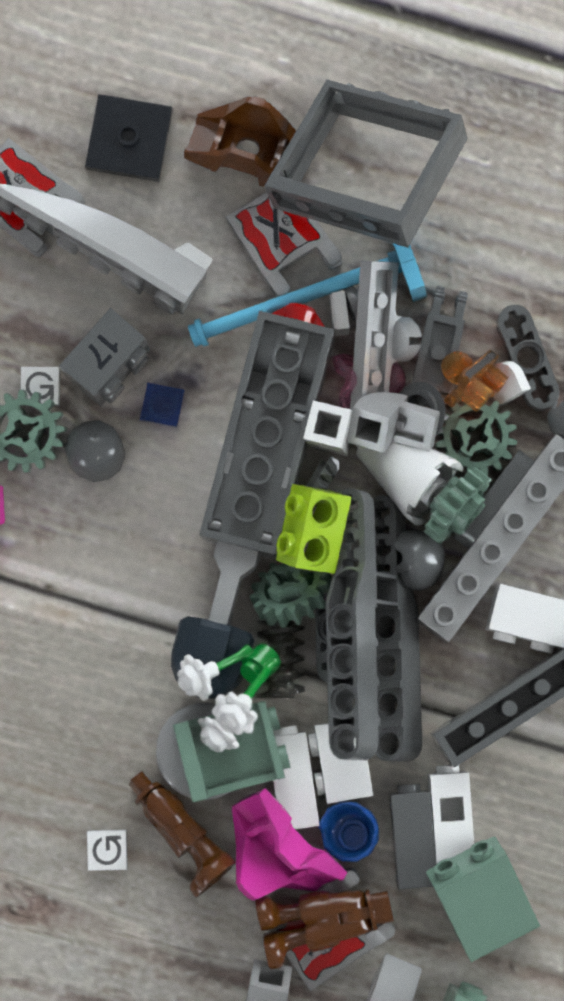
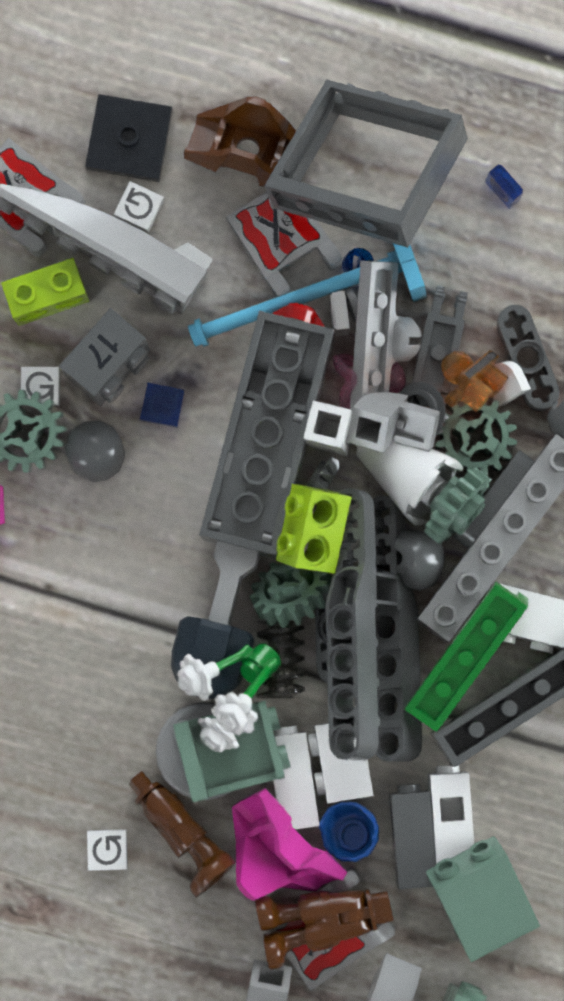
(45, 292): none -> lime brick
(139, 206): none -> white tile
(363, 255): none -> clear blue hinge
(467, 656): none -> green fence
(504, 186): none -> clear blue tile

